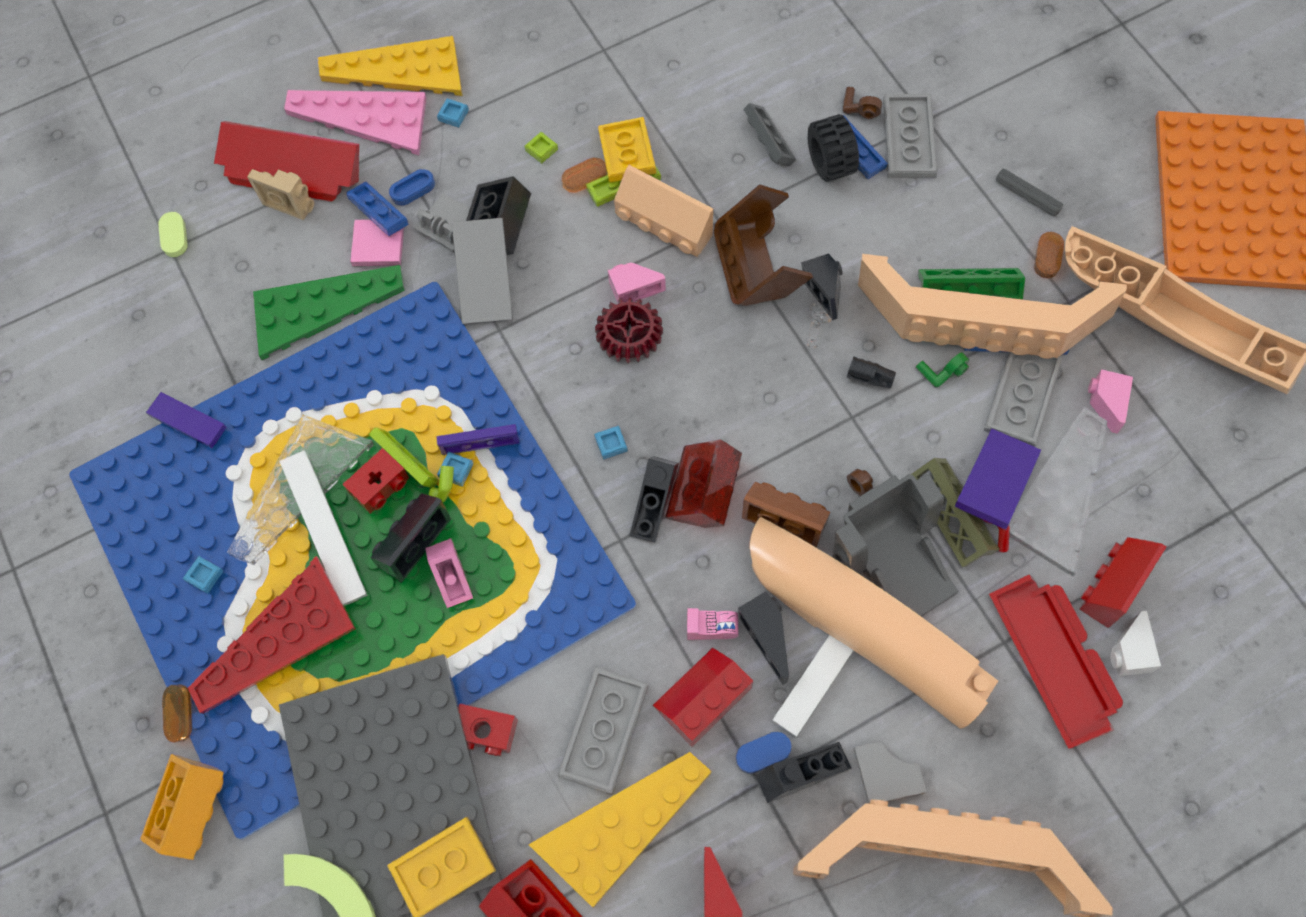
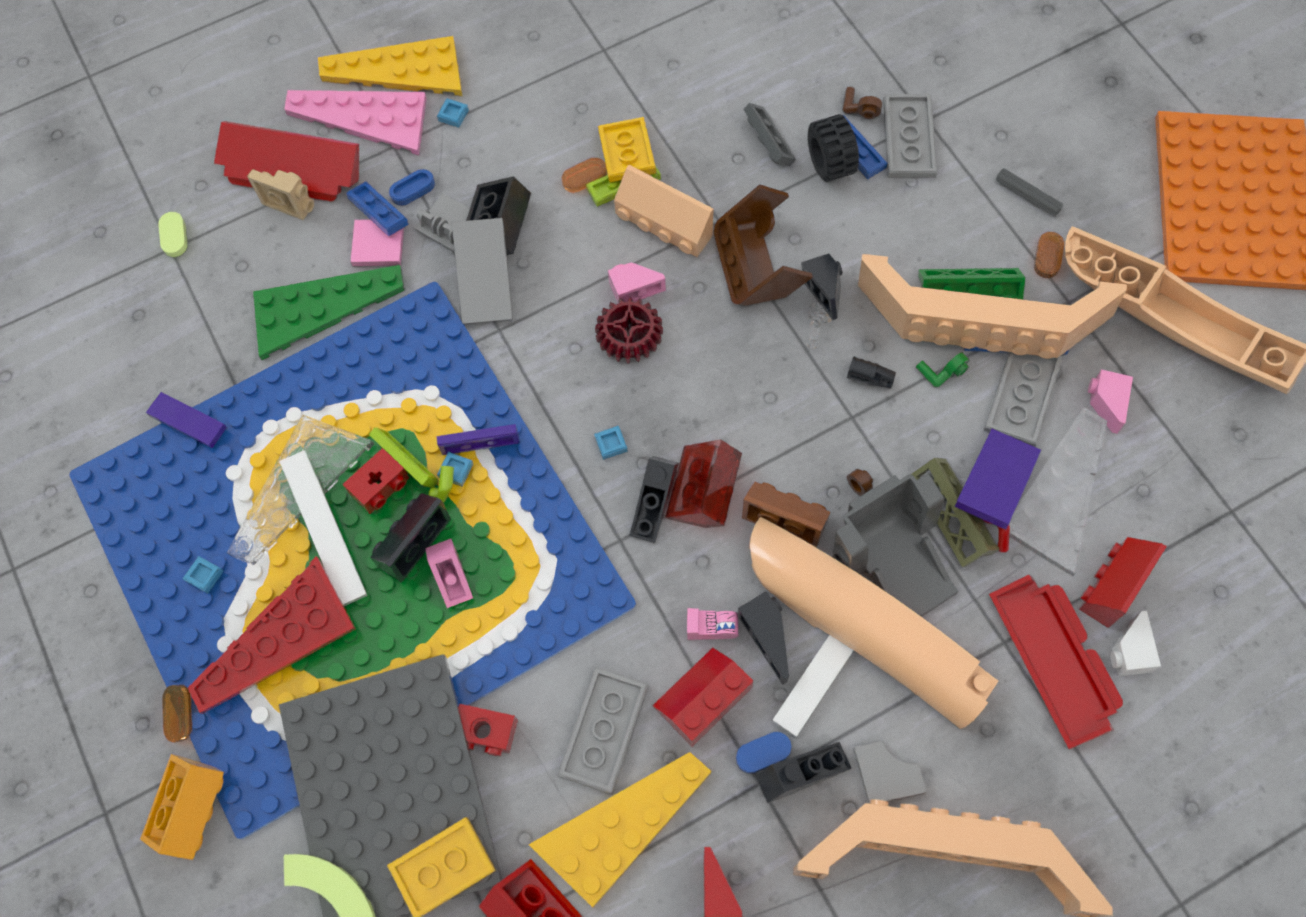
(541, 147): lime tile -> none

